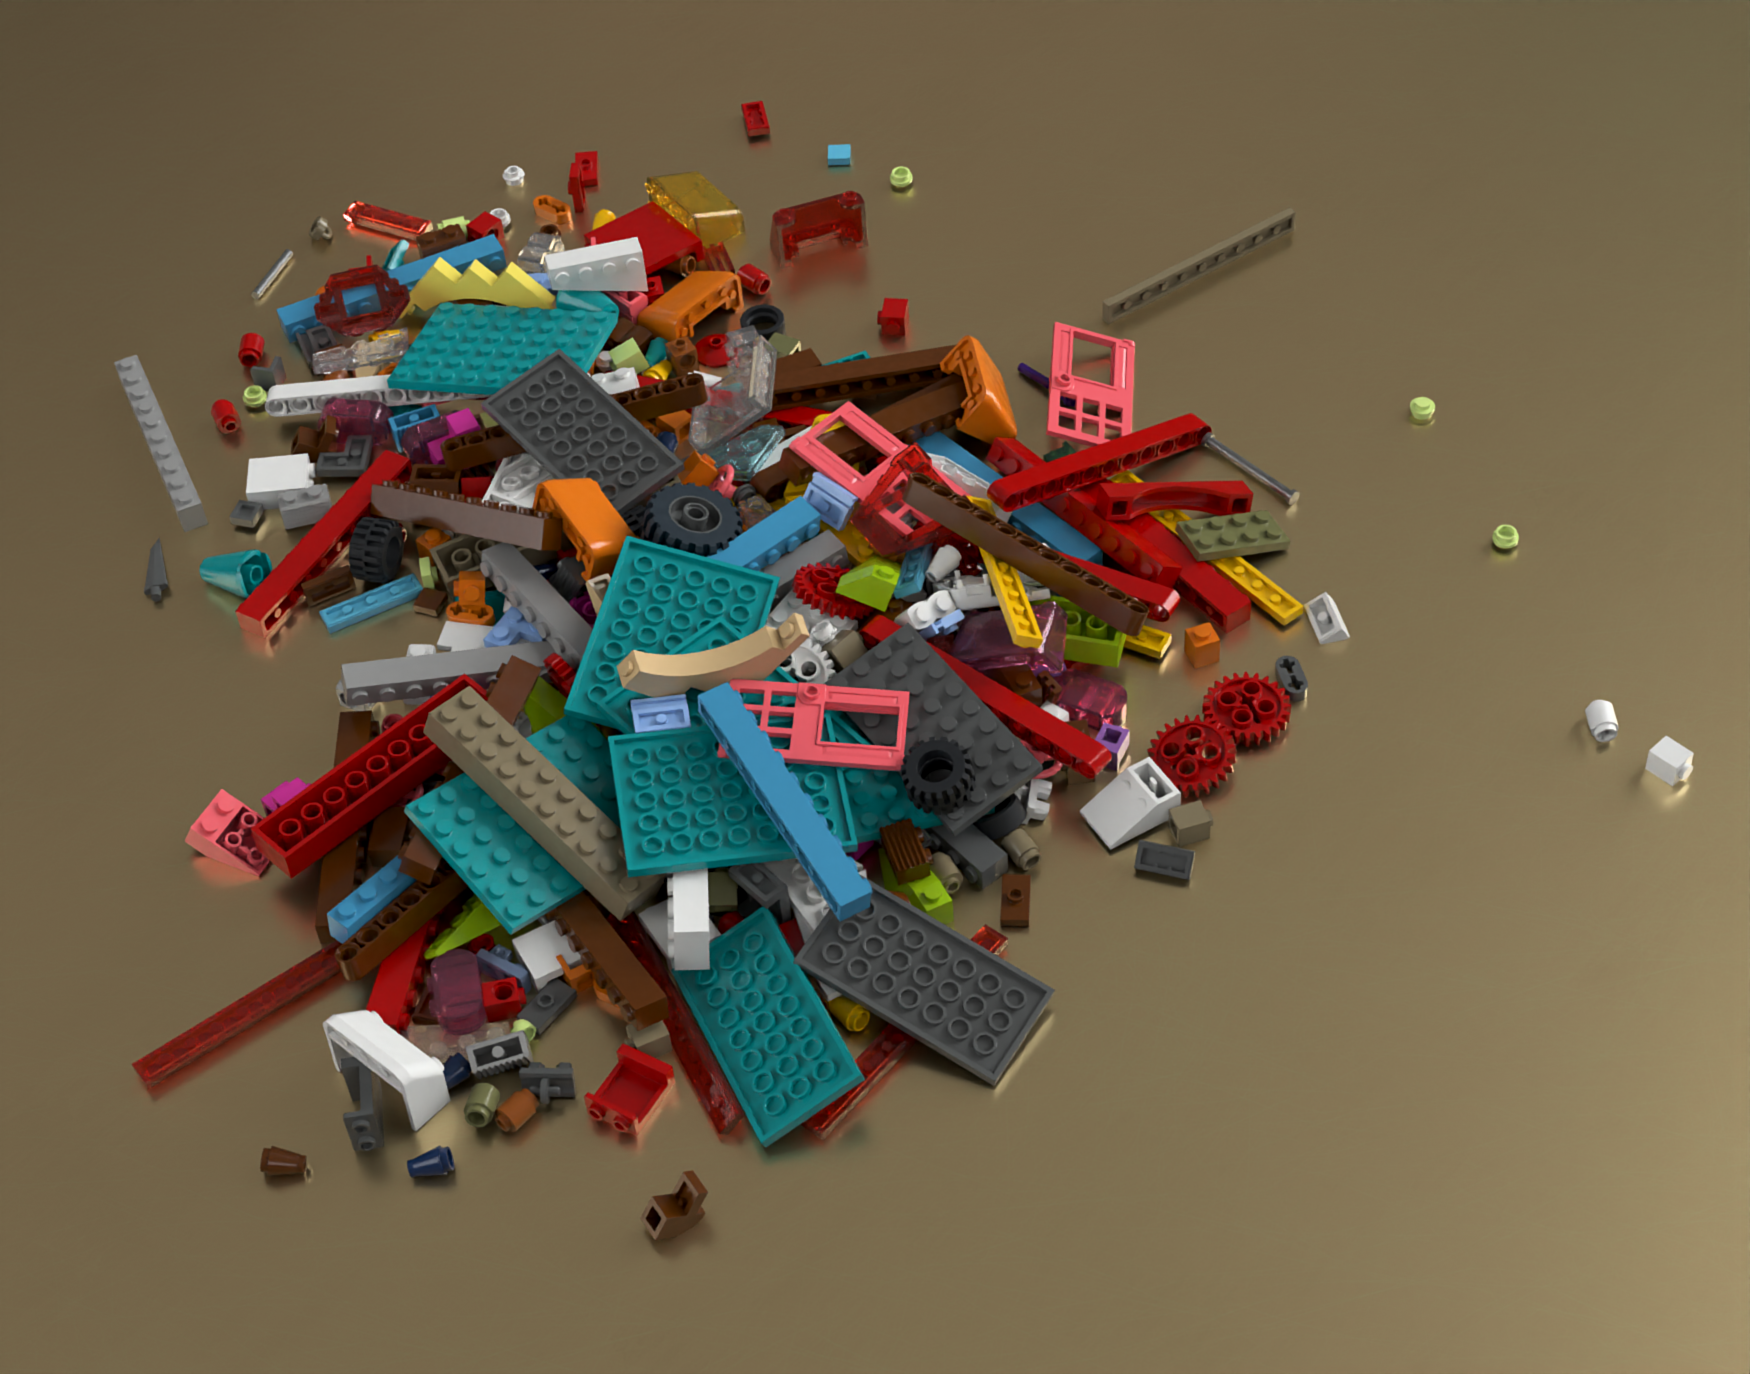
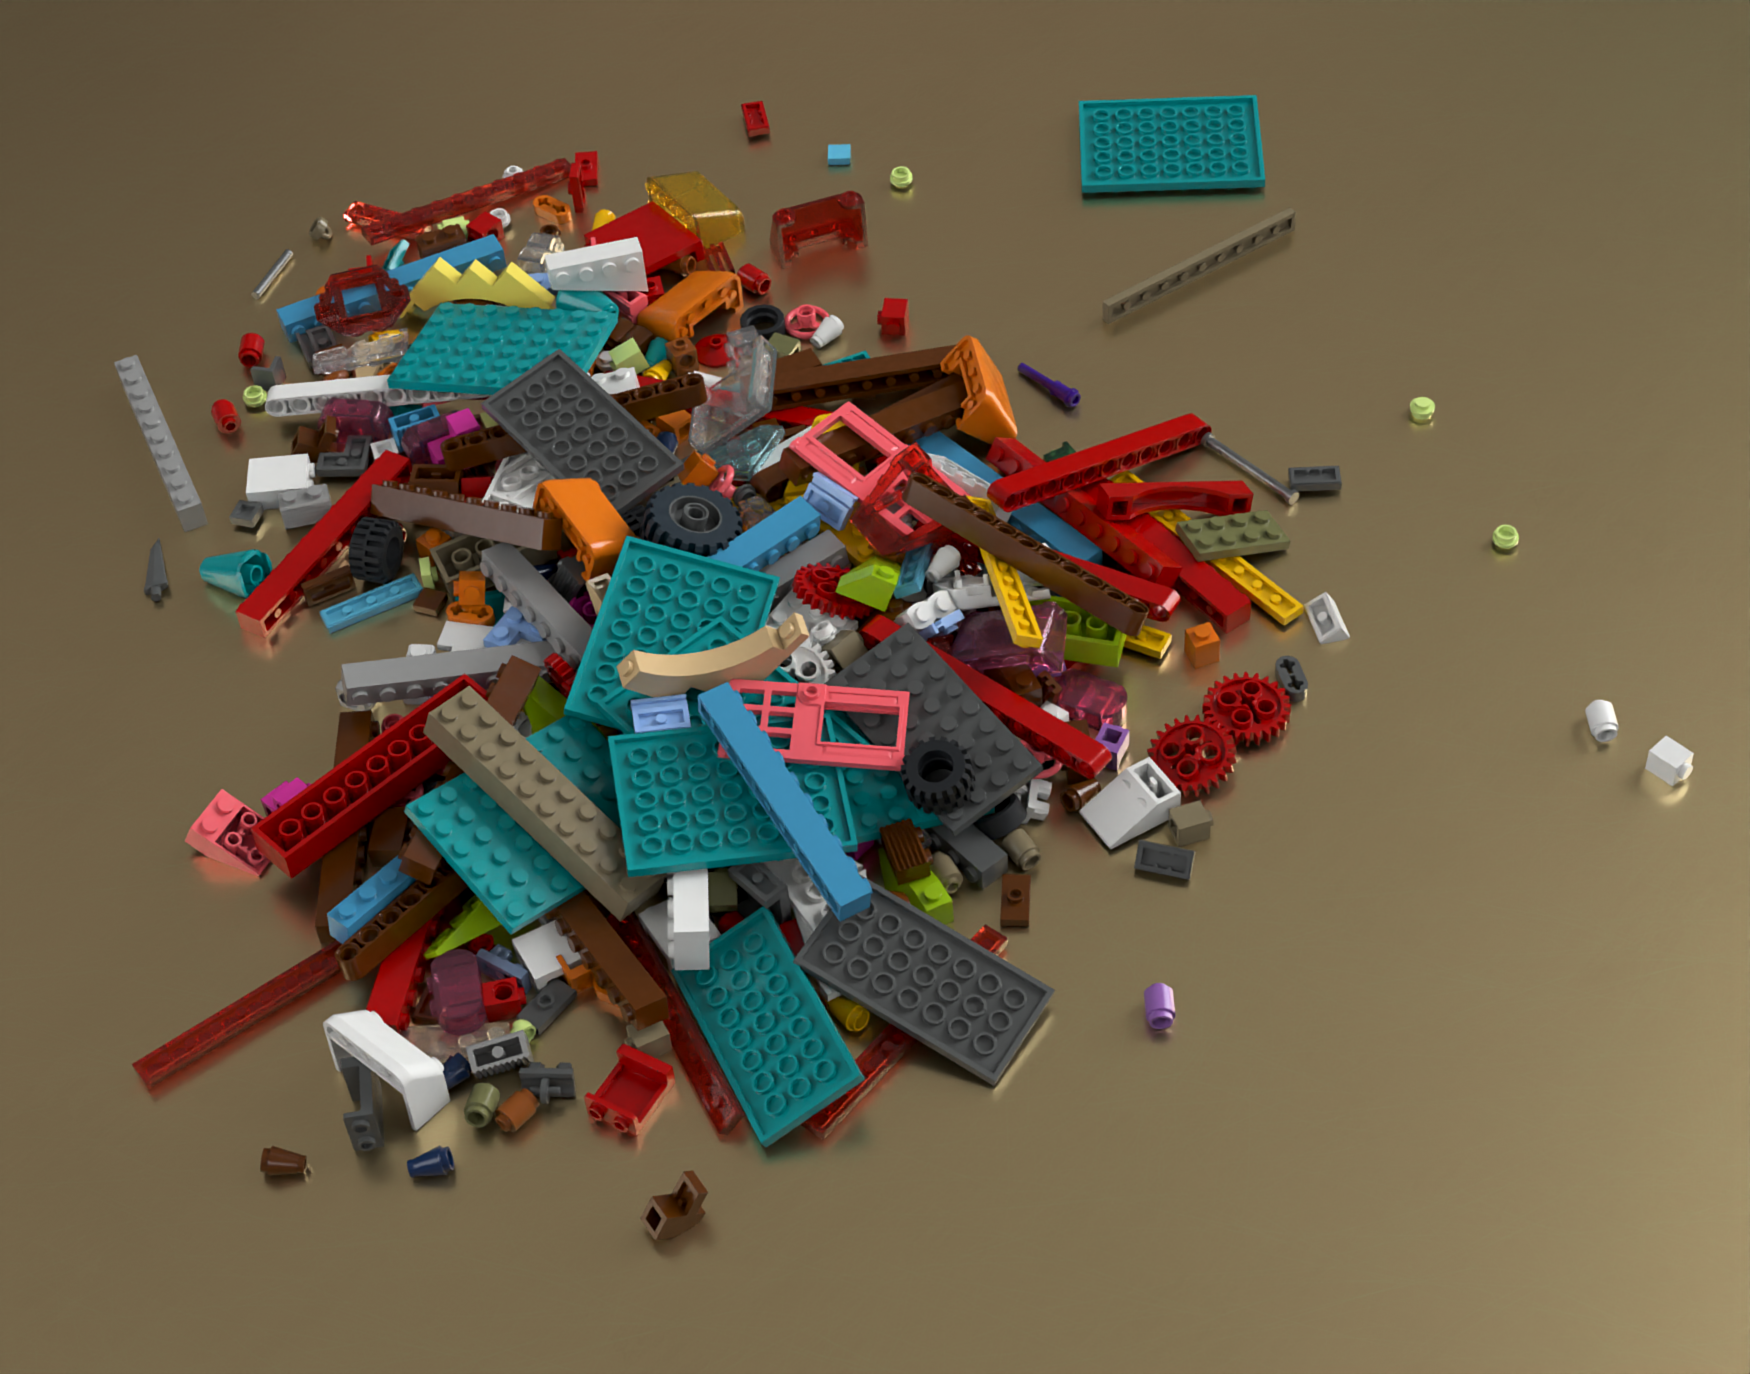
(379, 447): none -> white plate
(466, 201): none -> clear red plate
(805, 319): none -> coral piece
(828, 330): none -> white cone
(1079, 794): none -> reddish brown cone
(1116, 396): coral door -> none
(1159, 1005): none -> medium lavender brick
(1170, 144): none -> teal plate
(1314, 478): none -> dark grey plate

